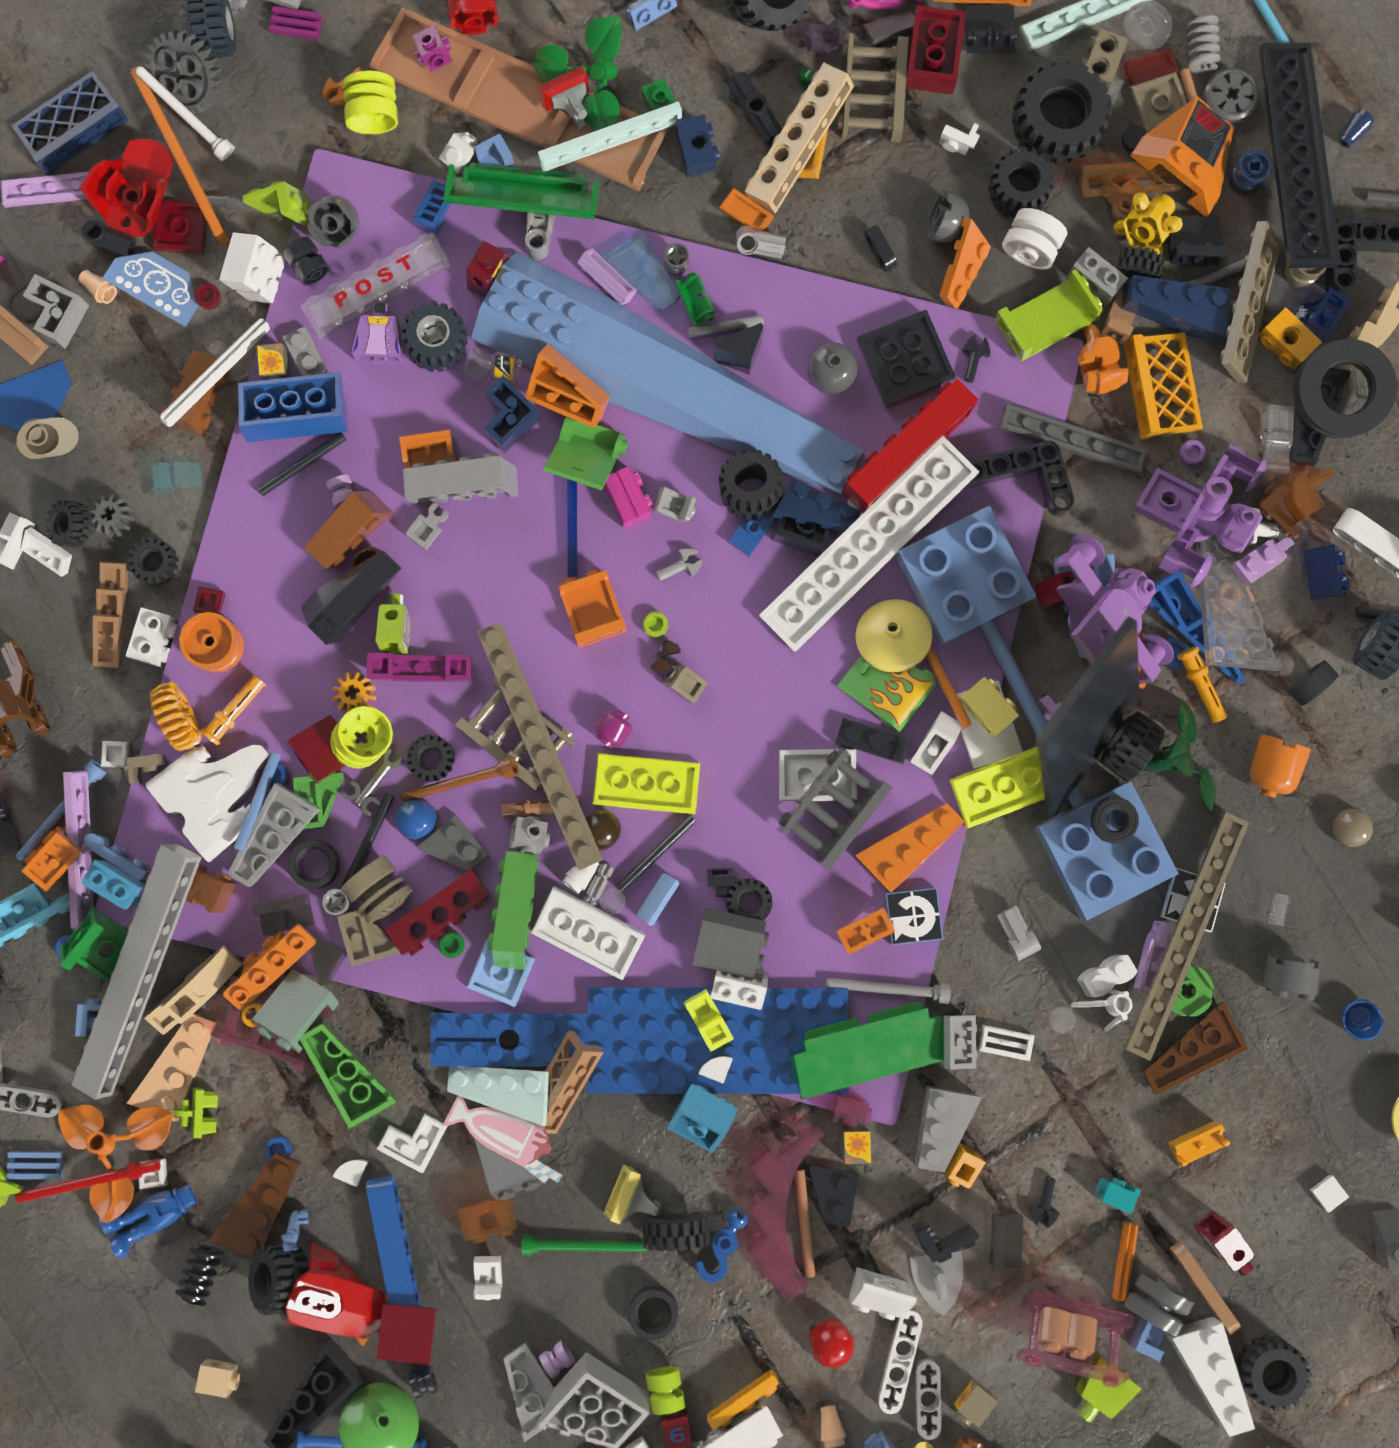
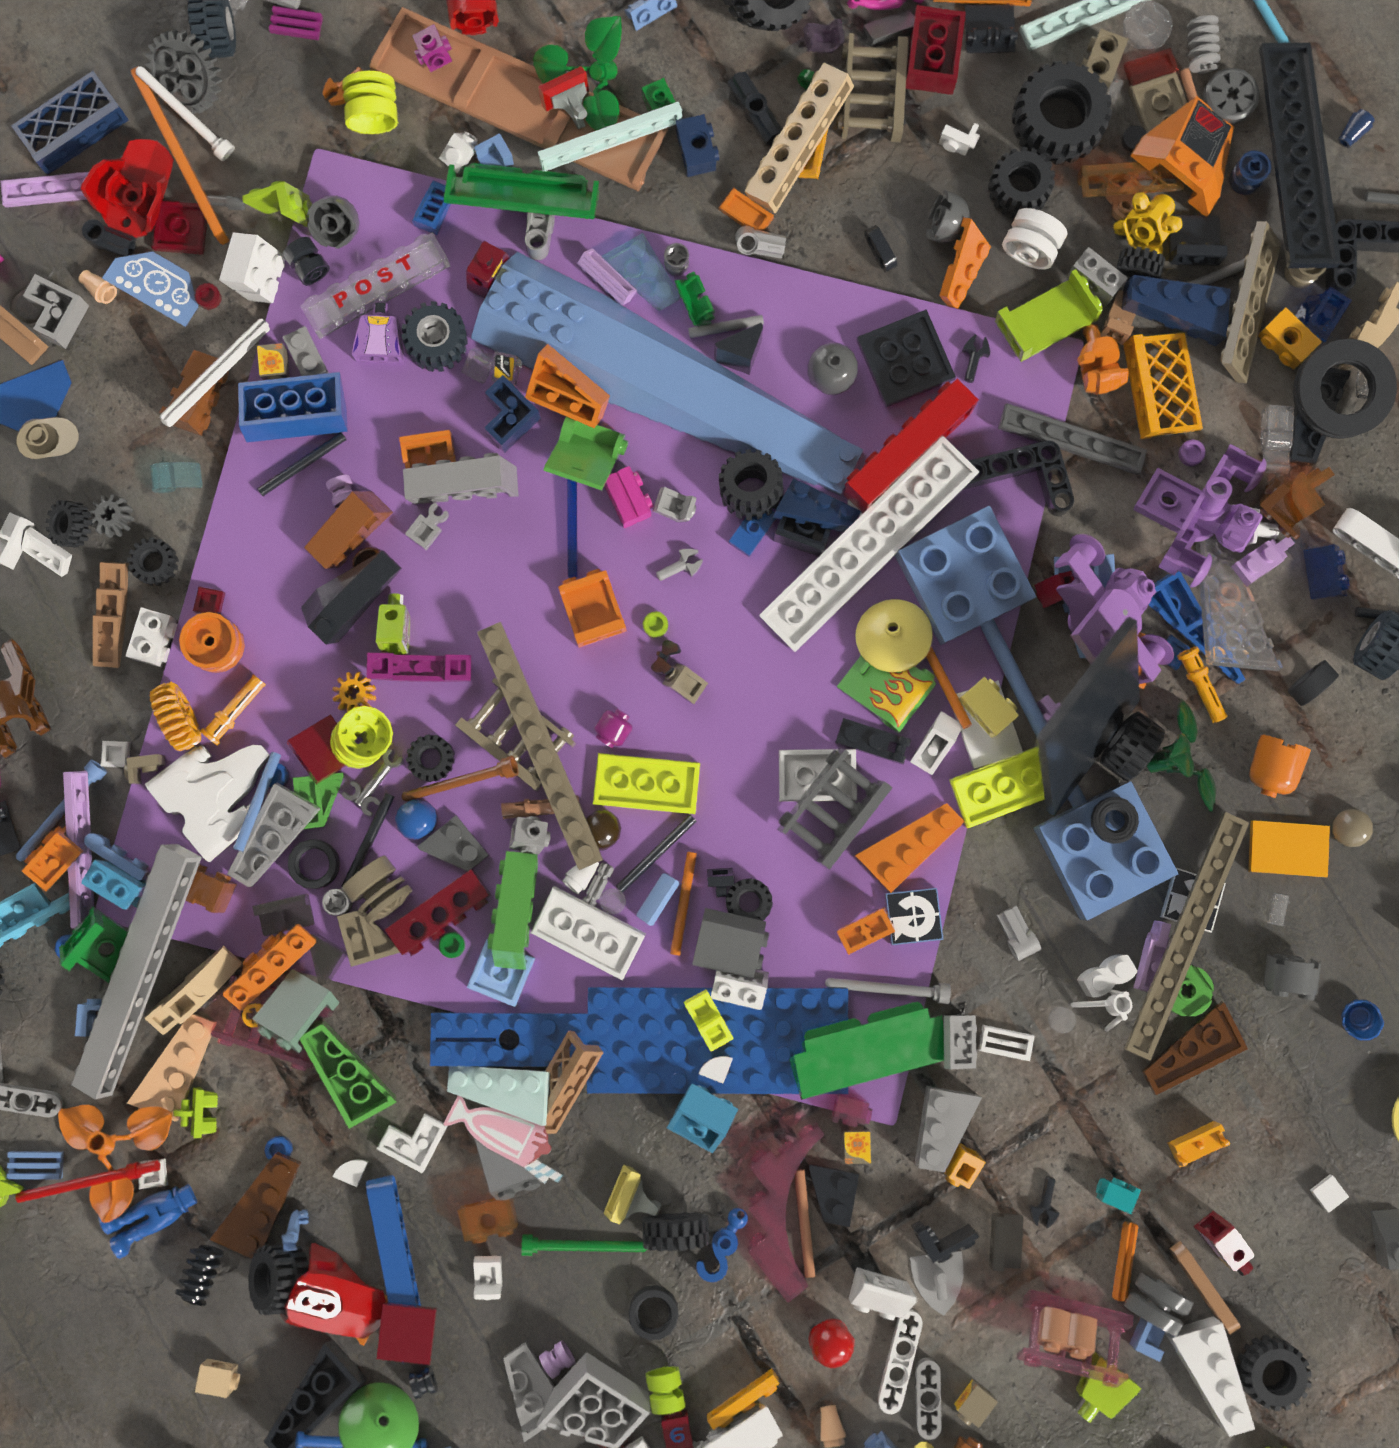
(683, 903): none -> orange bar
(1289, 848): none -> light orange tile

